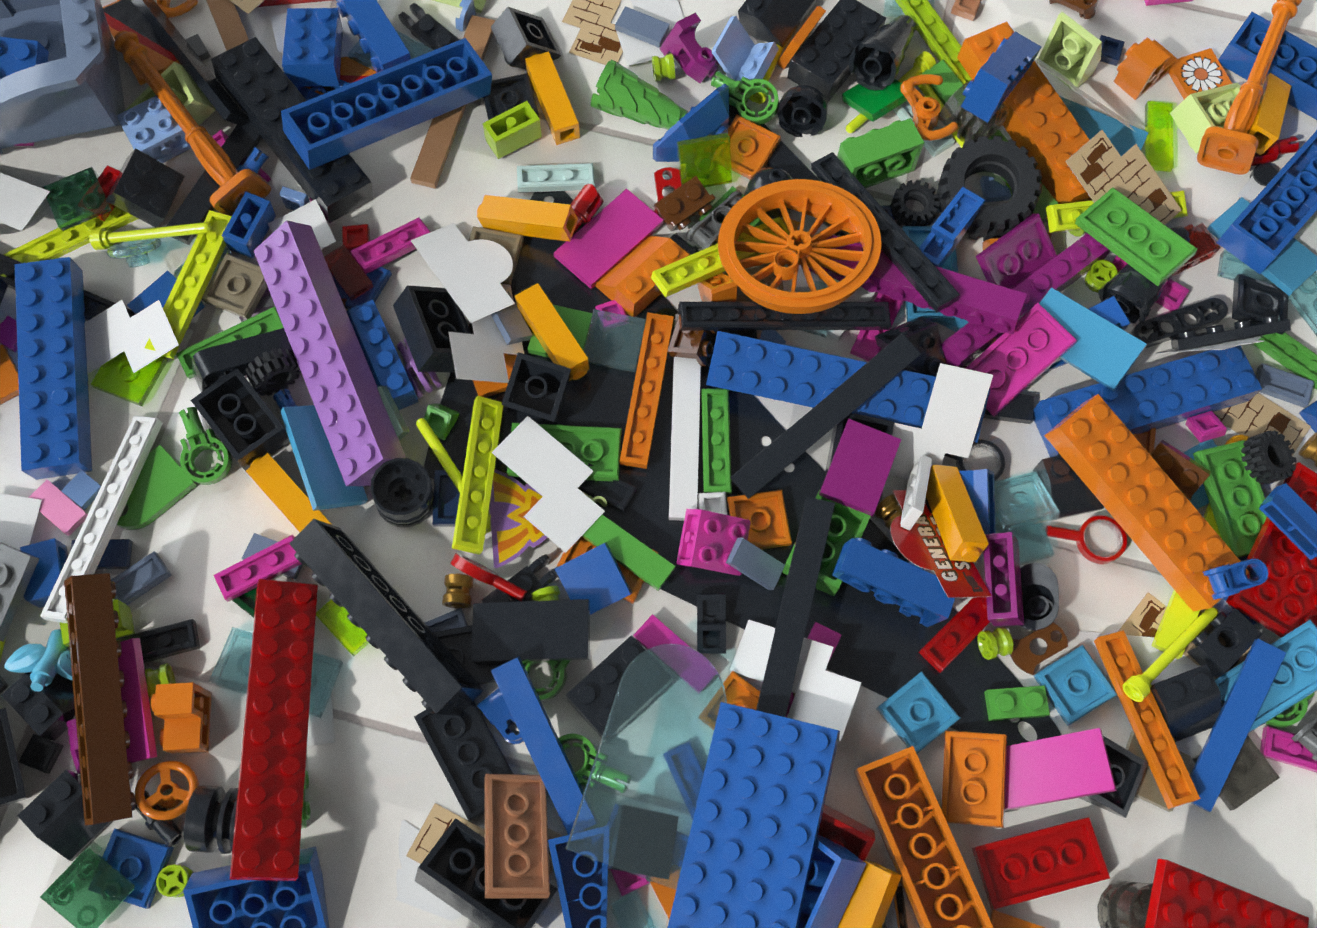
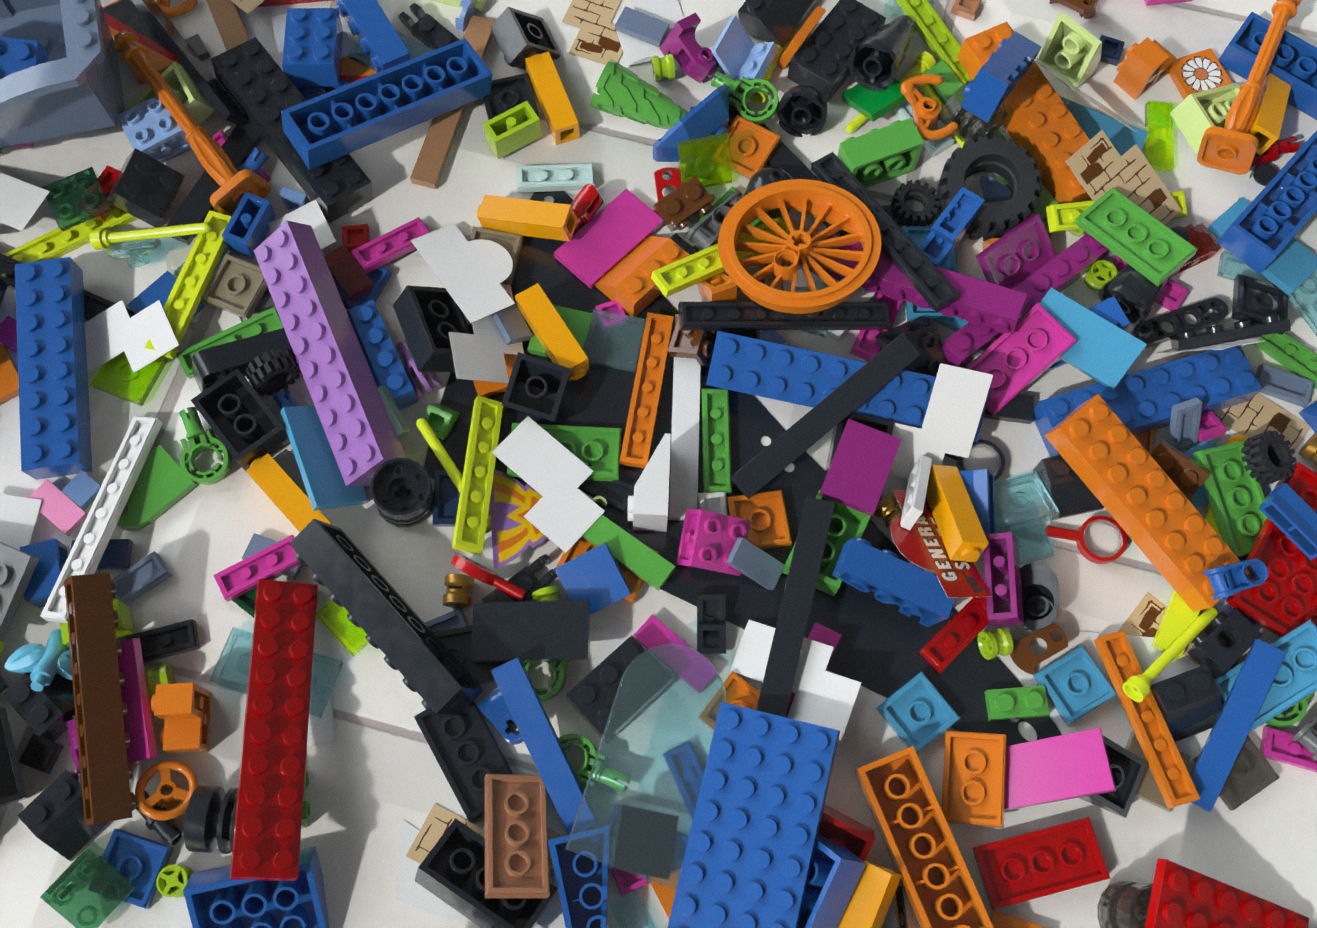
(651, 492): none -> white slope
(1185, 424): none -> sand blue tile

